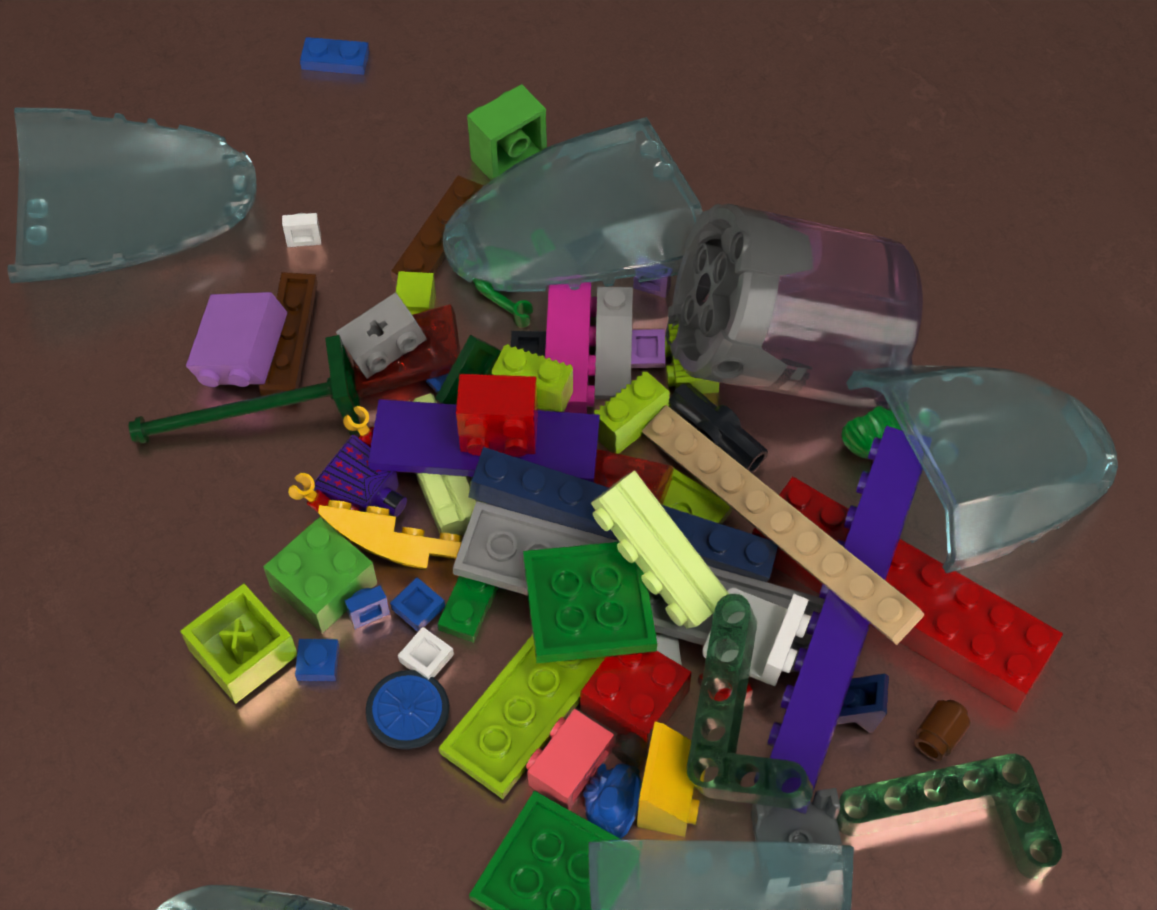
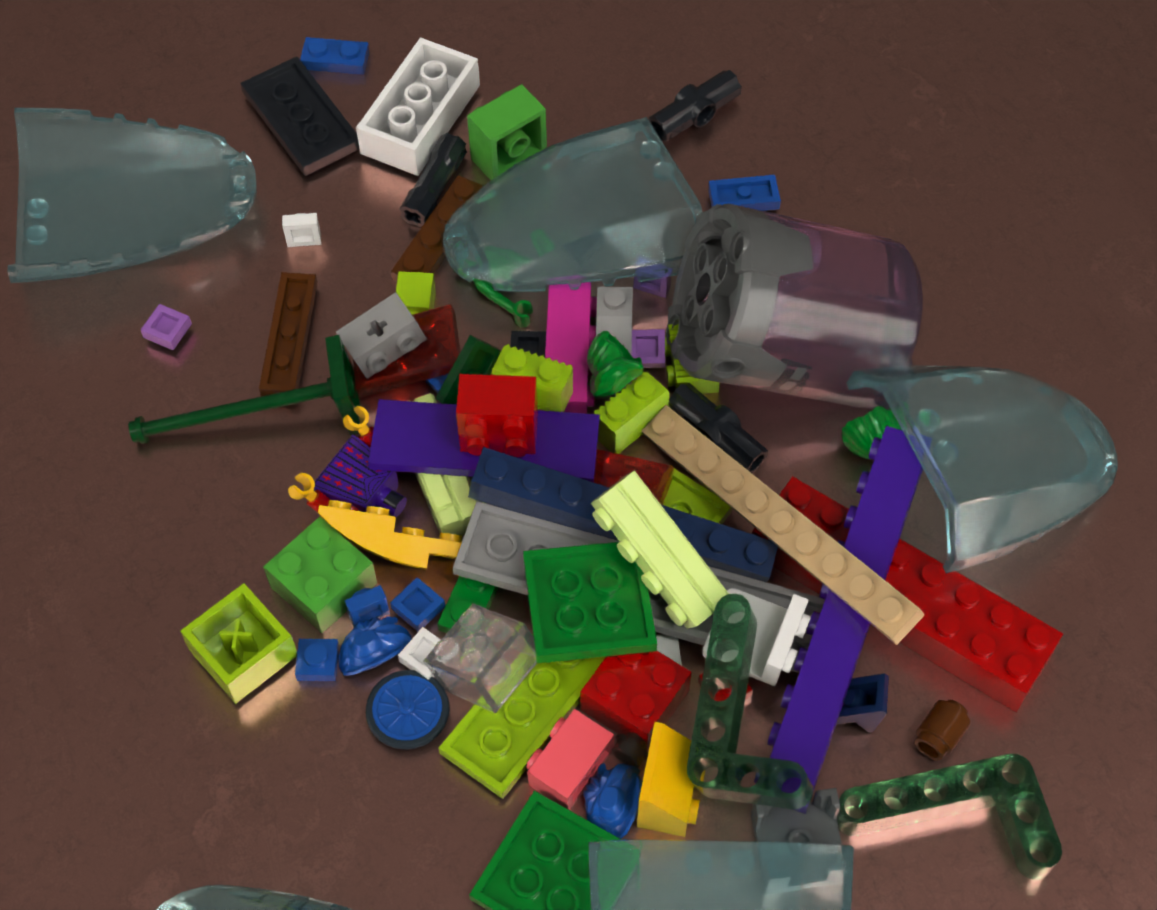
(166, 327): none -> medium lavender plate
(237, 339): medium lavender brick -> none
(301, 115): none -> black plate
(372, 644): none -> blue hat
(418, 106): none -> white brick
(423, 197): none -> black axle
(483, 657): none -> clear brick
(610, 365): none -> green hair
(695, 105): none -> black piece
(750, 192): none -> blue plate

